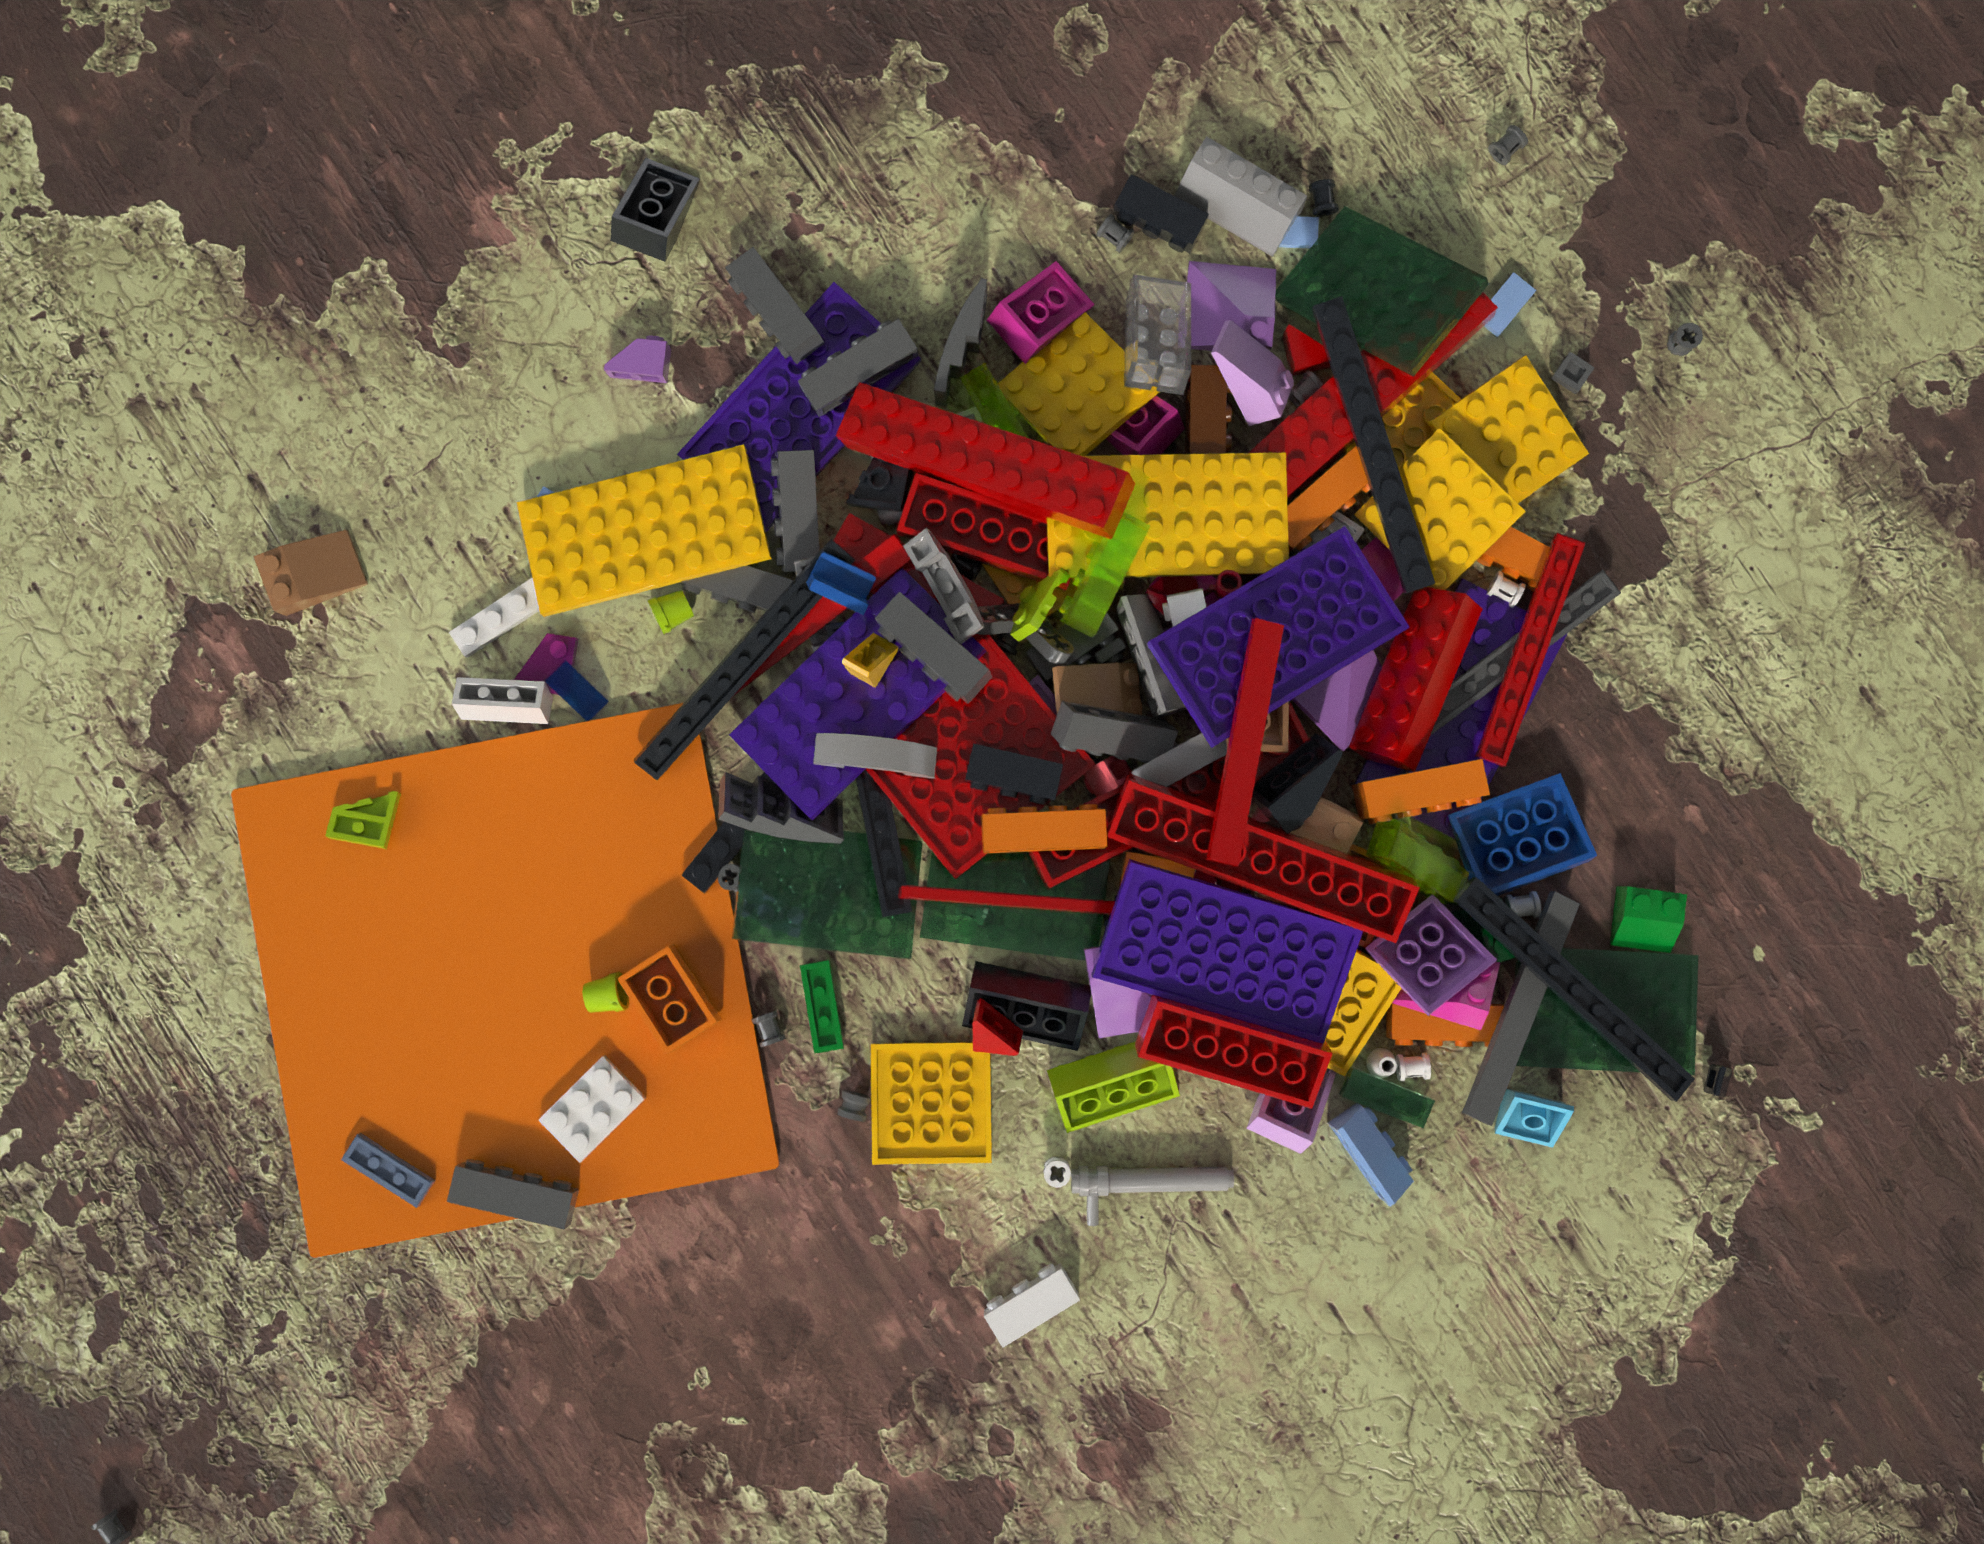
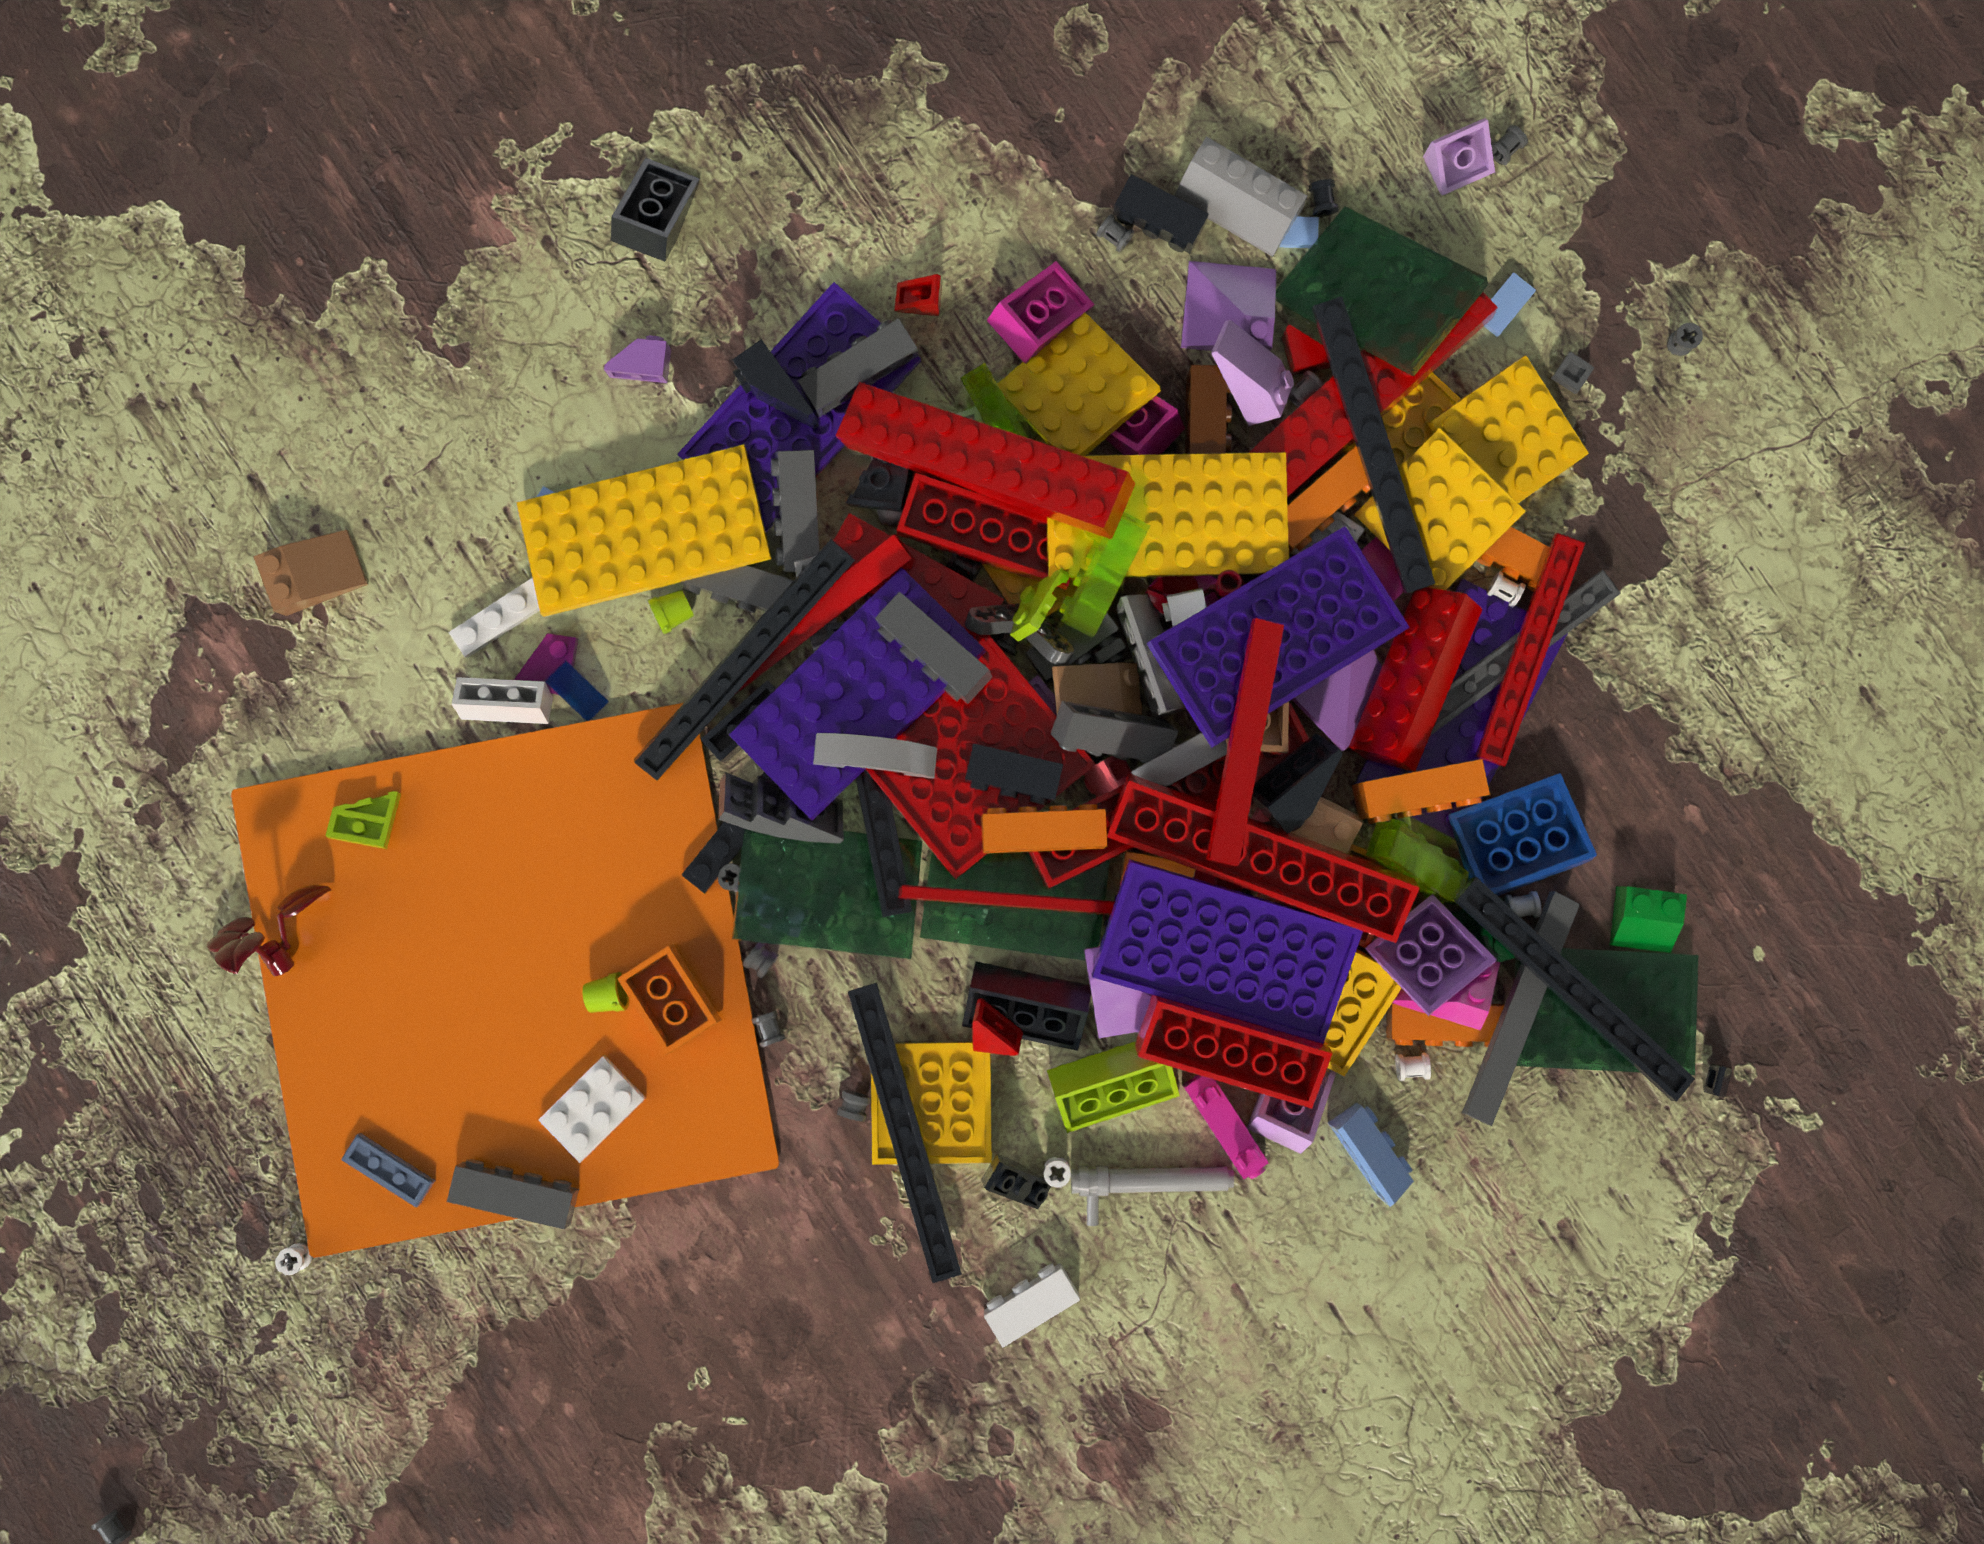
(234, 951): none -> dark red plant
(292, 1267): none -> white bush
(718, 738): none -> black brick
(760, 959): none -> dark grey wheel
(769, 383): none -> black slope
(774, 305): dark grey brick -> none
(822, 1006): green plate -> none
(841, 582): blue panel -> none
(870, 659): yellow slope -> none
(905, 1133): none -> black plate
(919, 296): none -> red slope
(947, 584): light grey slope -> none
(963, 338): dark grey slope -> none
(1015, 1182): none -> black slope
(1158, 334): clear piece -> none
(1226, 1126): none -> dark pink brick
(1375, 1061): white cone -> none
(1386, 1097): clear green plate -> none
(1461, 157): none -> lavender slope
(1532, 1118): medium azure slope -> none

